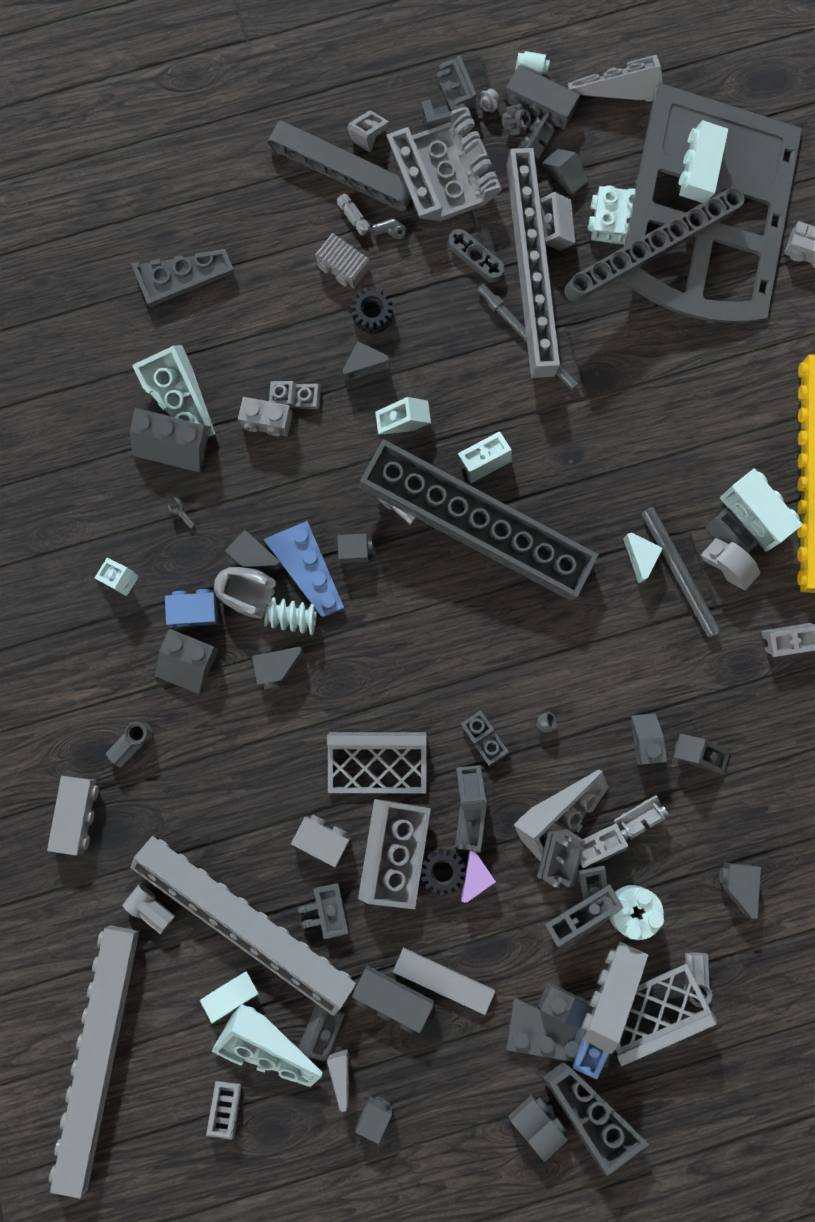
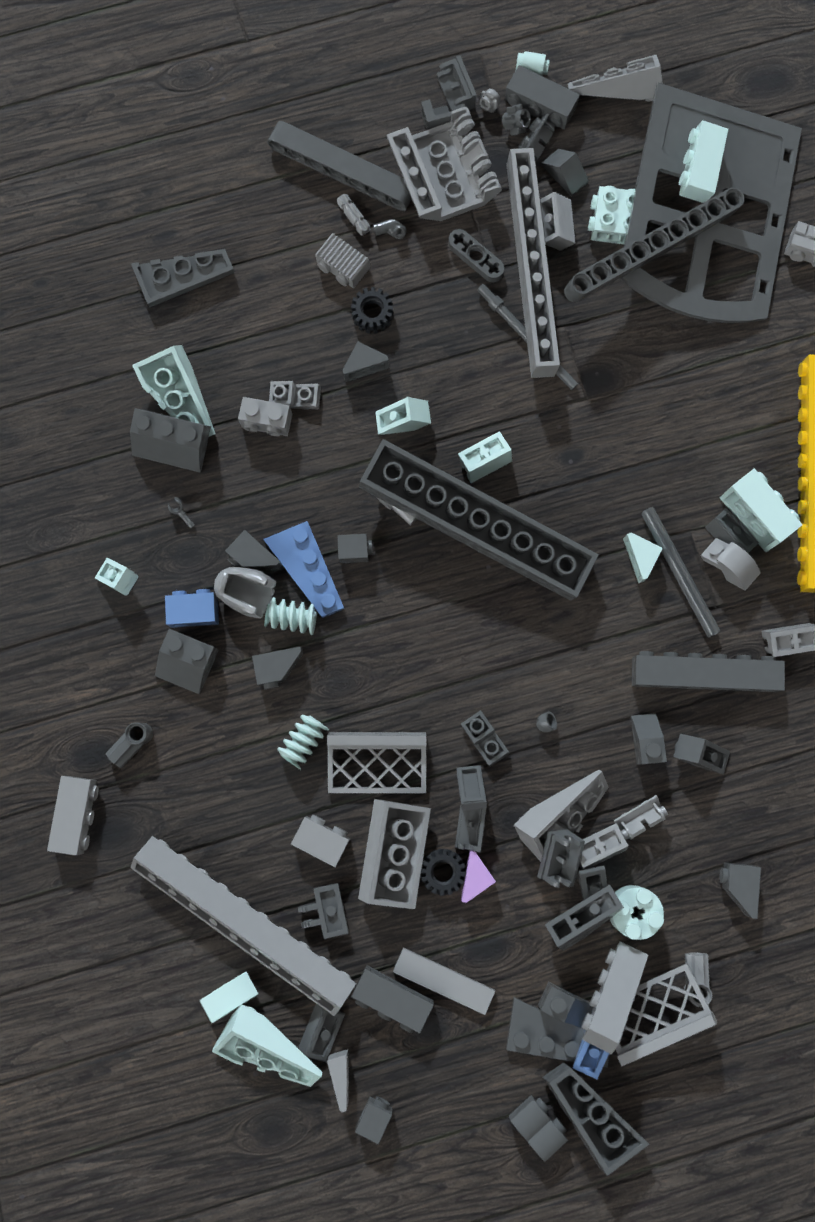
(94, 1062): light grey brick -> none
(143, 905): light grey piece -> none
(212, 1131): light grey slope -> none
(302, 740): none -> light aqua piece
(366, 128): light grey slope -> none
(708, 673): none -> dark grey brick

